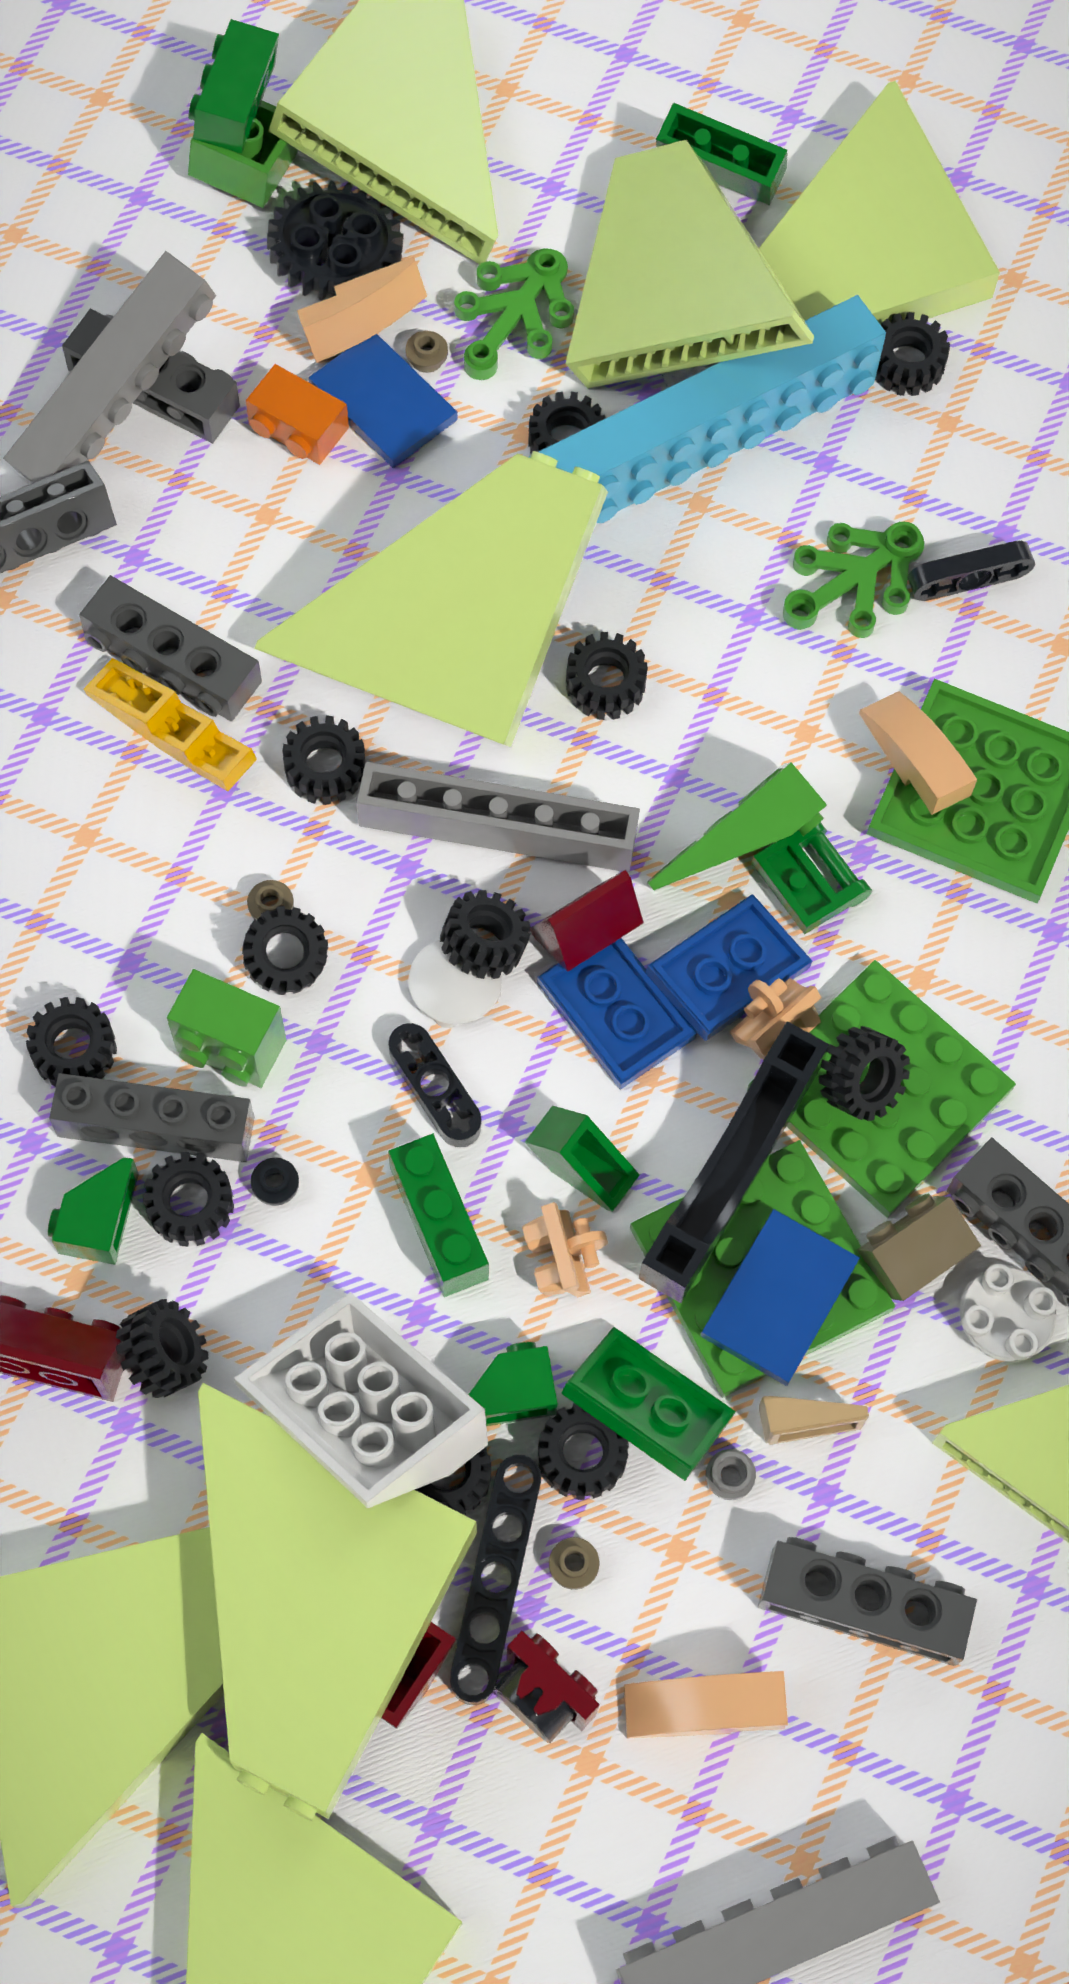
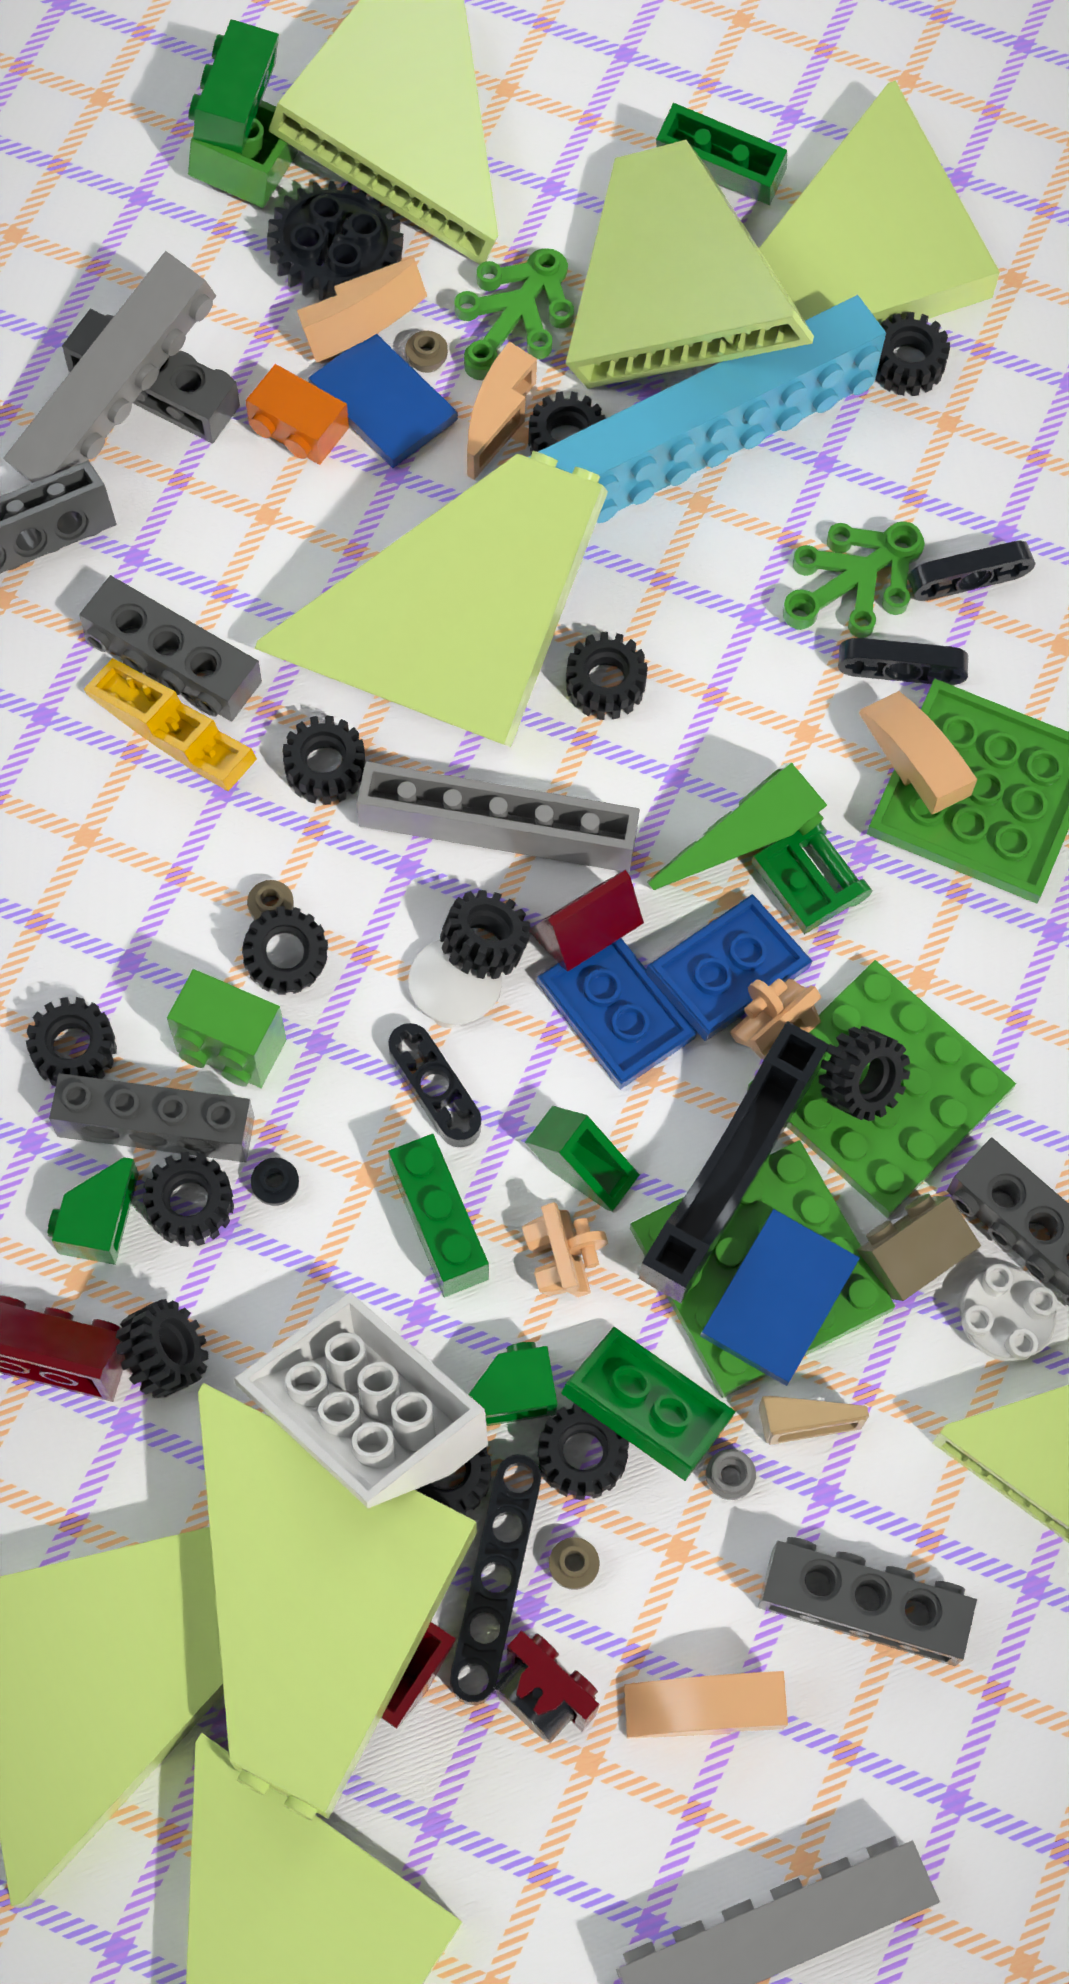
(499, 406): none -> light nougat slope
(903, 661): none -> black beam

